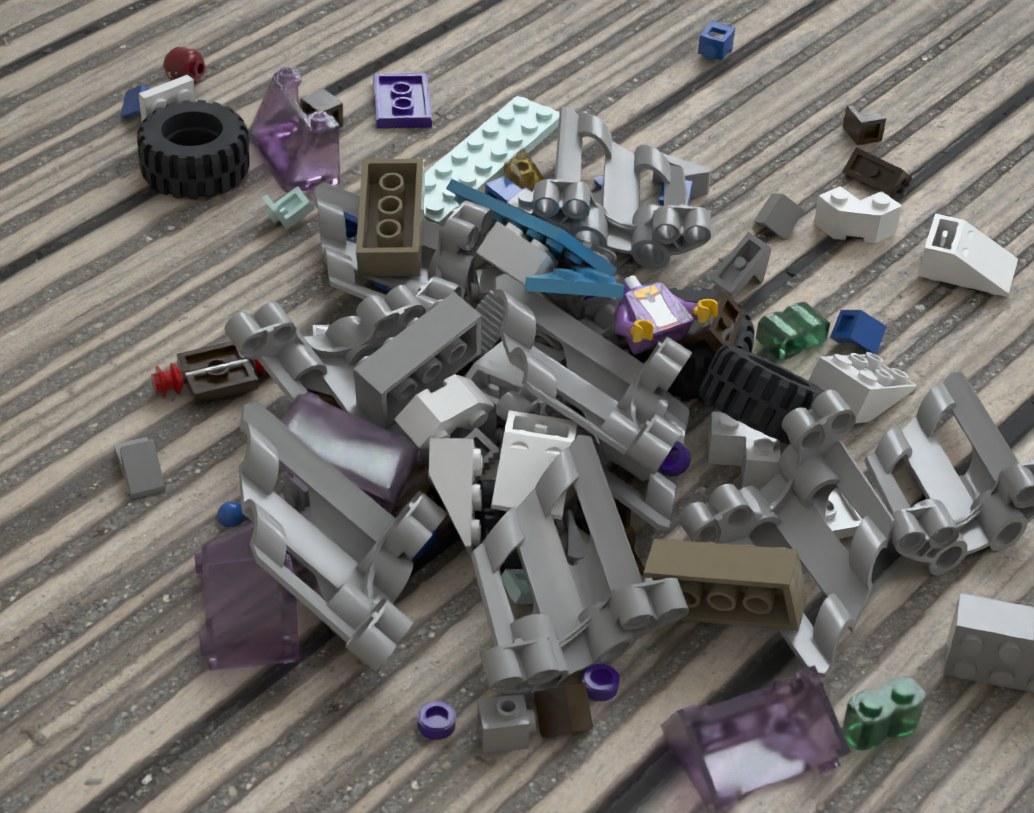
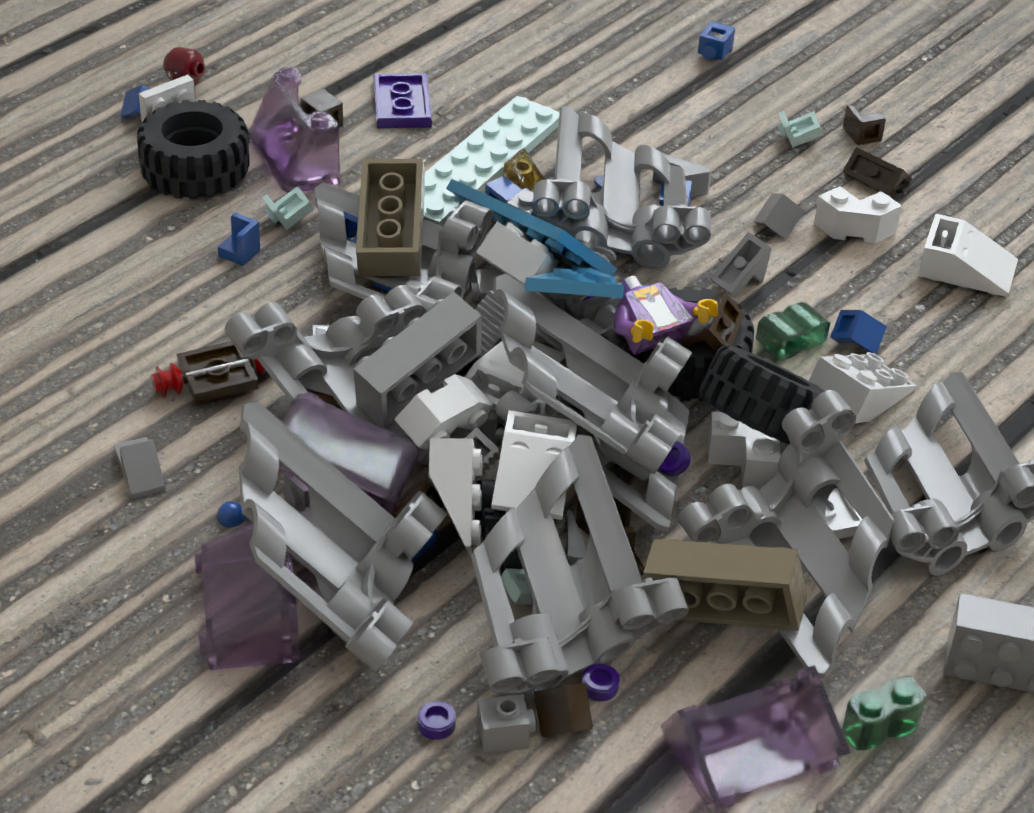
(243, 242): none -> blue panel
(801, 129): none -> light aqua bracket

